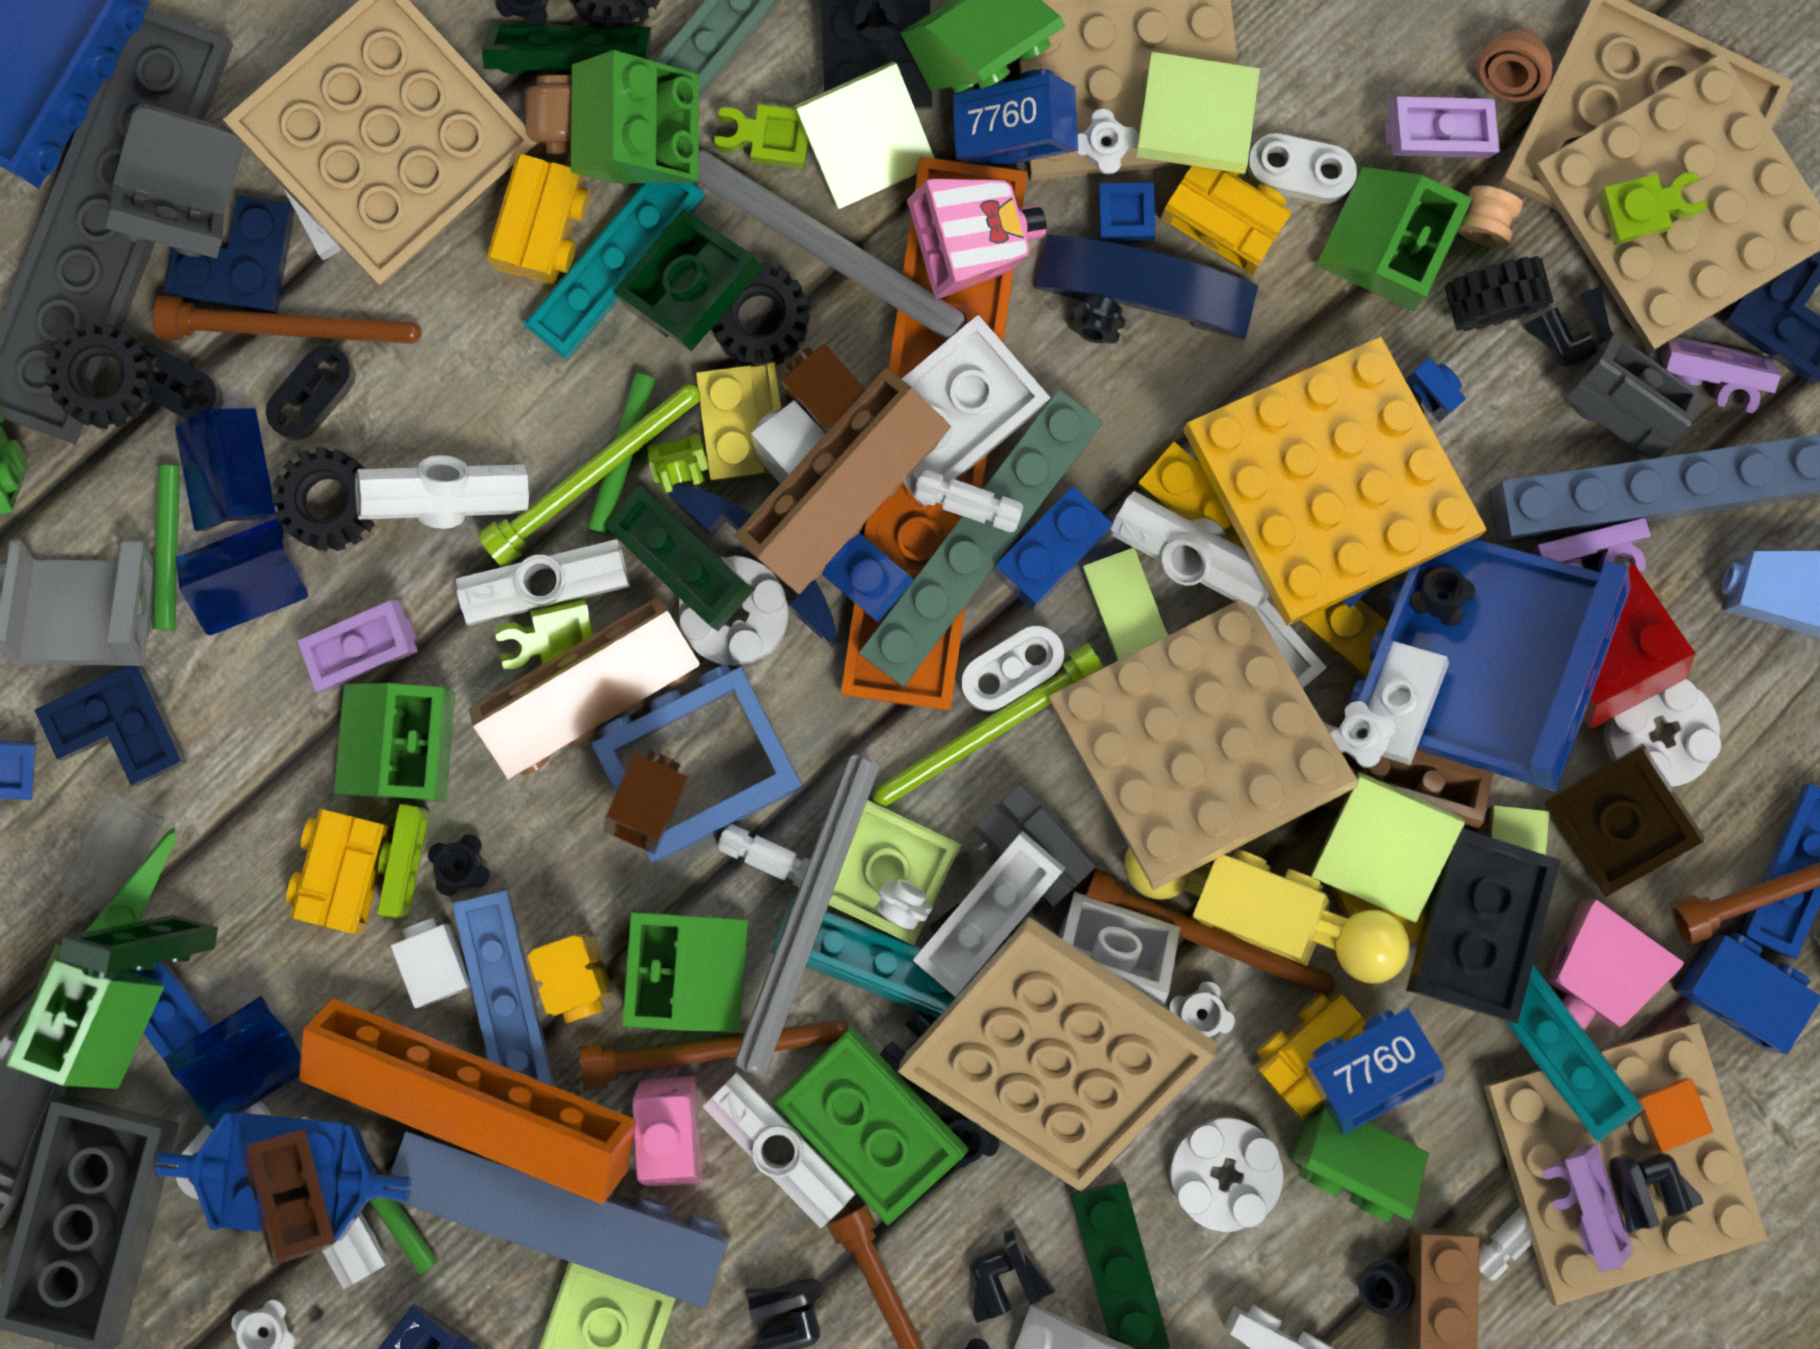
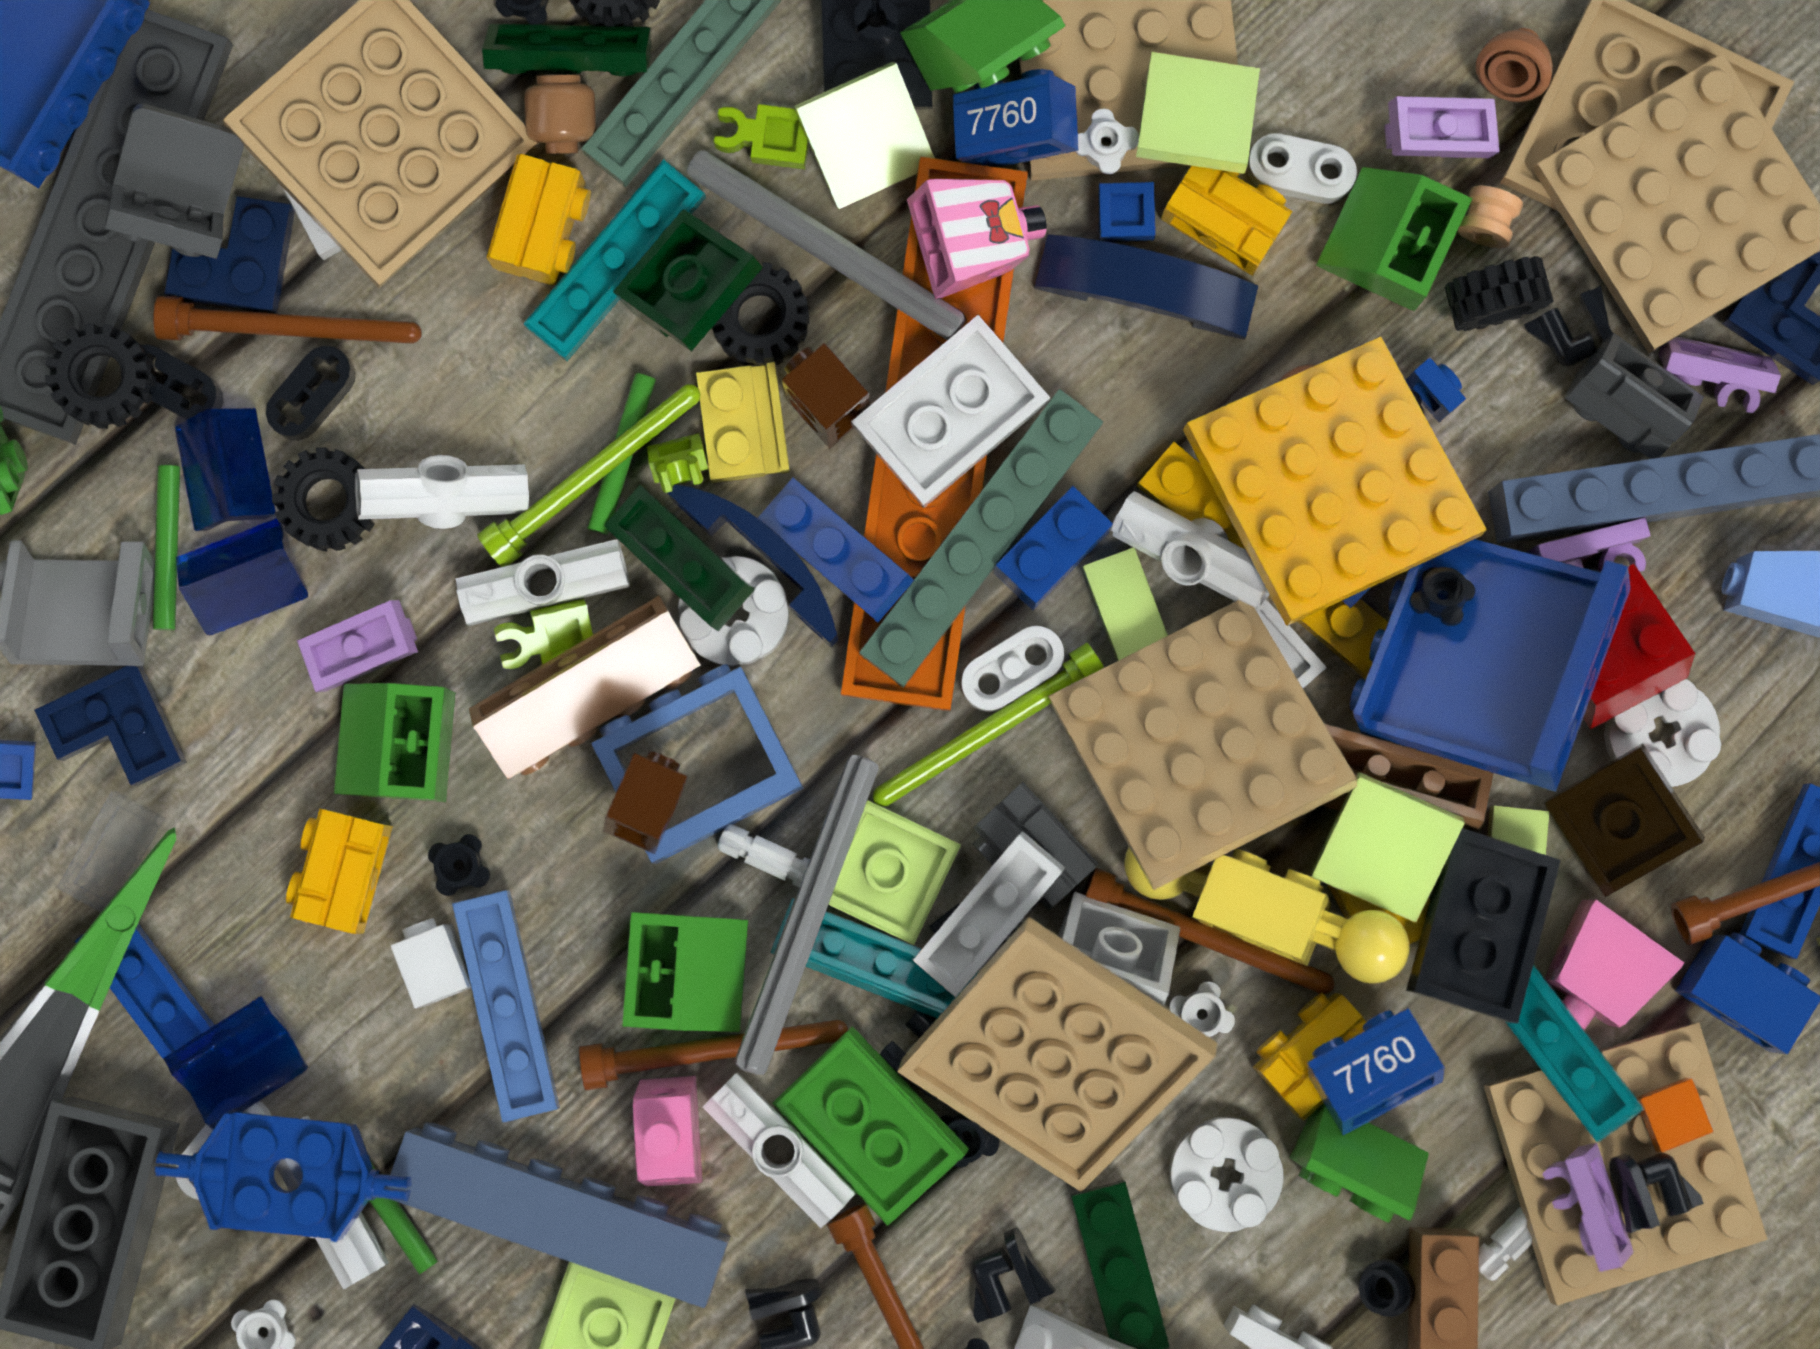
(83, 1026): bright green slope -> none
(137, 945): dark green plate -> none
(288, 1197): reddish brown brick -> none
(401, 861): lime plate -> none
(467, 1100): orange brick -> none
(571, 977): yellow brick -> none
(634, 120): bright green slope -> none
(785, 439): white brick -> none
(843, 480): medium nougat brick -> none
(903, 903): white plate -> none
(968, 501): white axle -> none
(1097, 319): black plate -> none
(1373, 746): white plate -> none
(1407, 694): white plate -> none
(1644, 209): lime plate -> none

